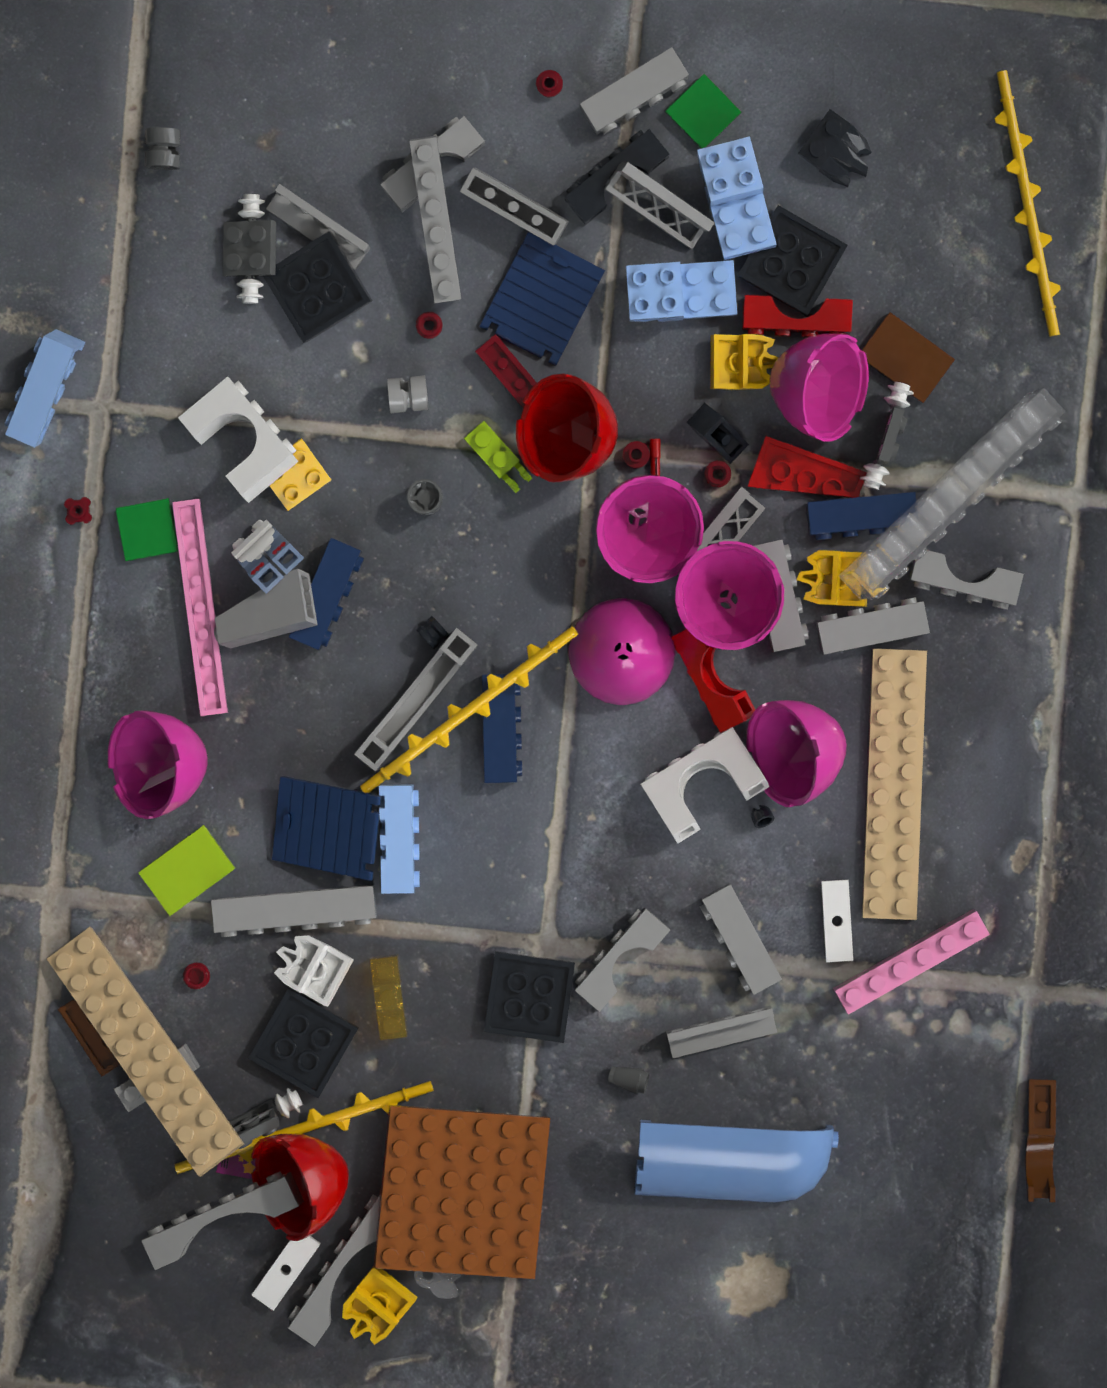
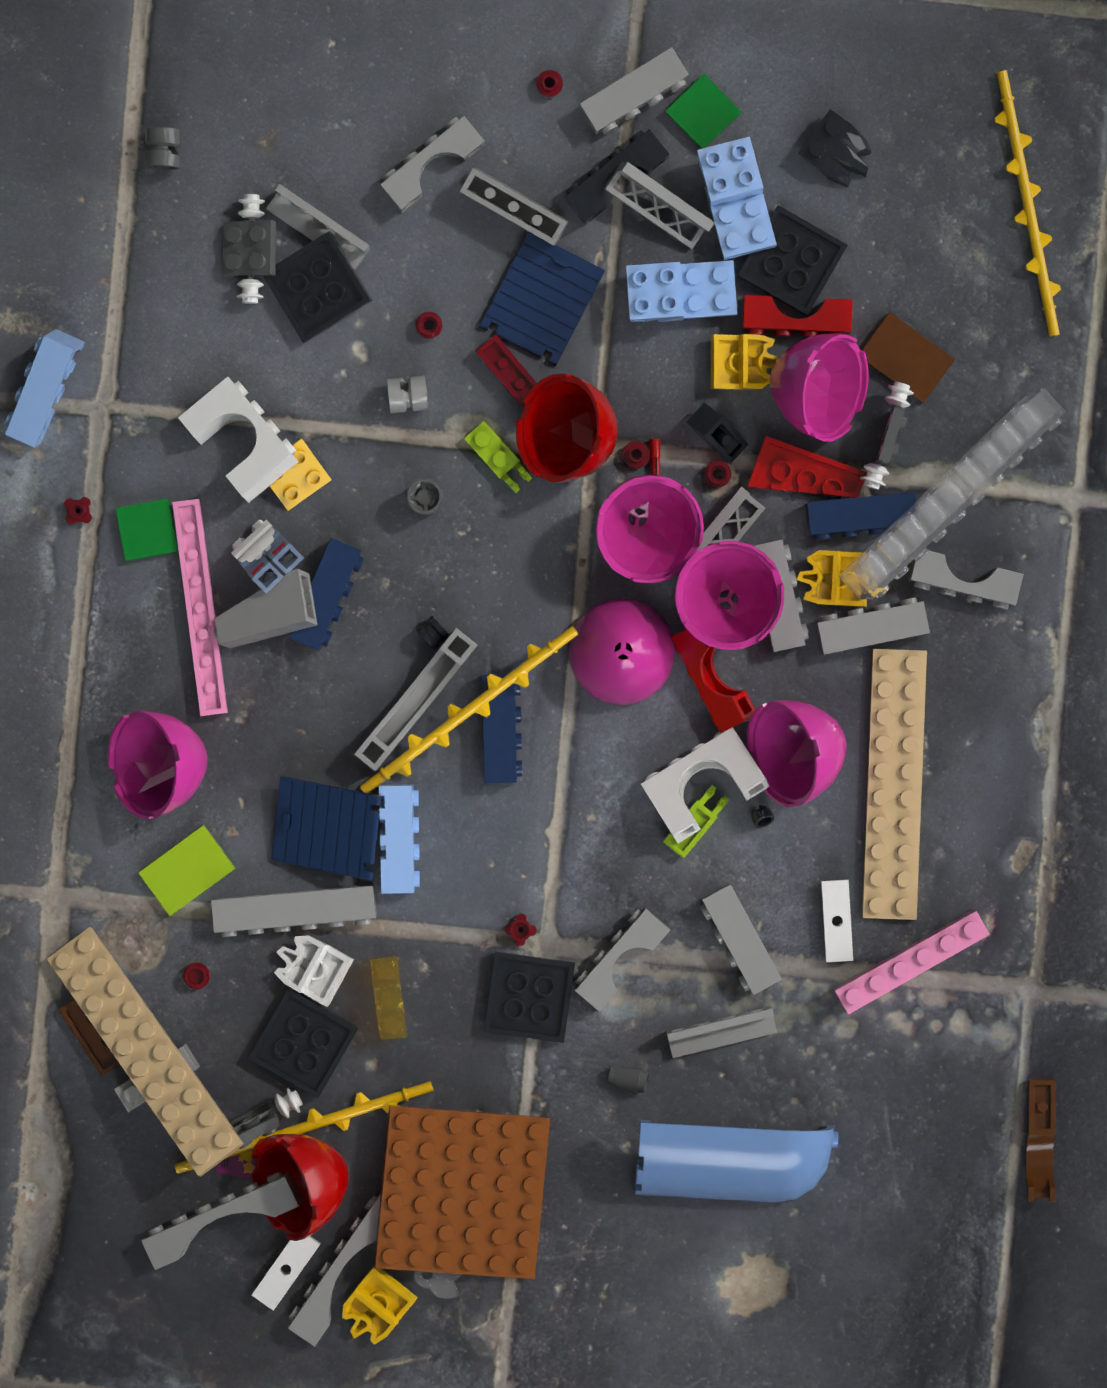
(435, 219): light grey arch -> none
(520, 937): none -> dark red plate
(704, 819): none -> lime hinge

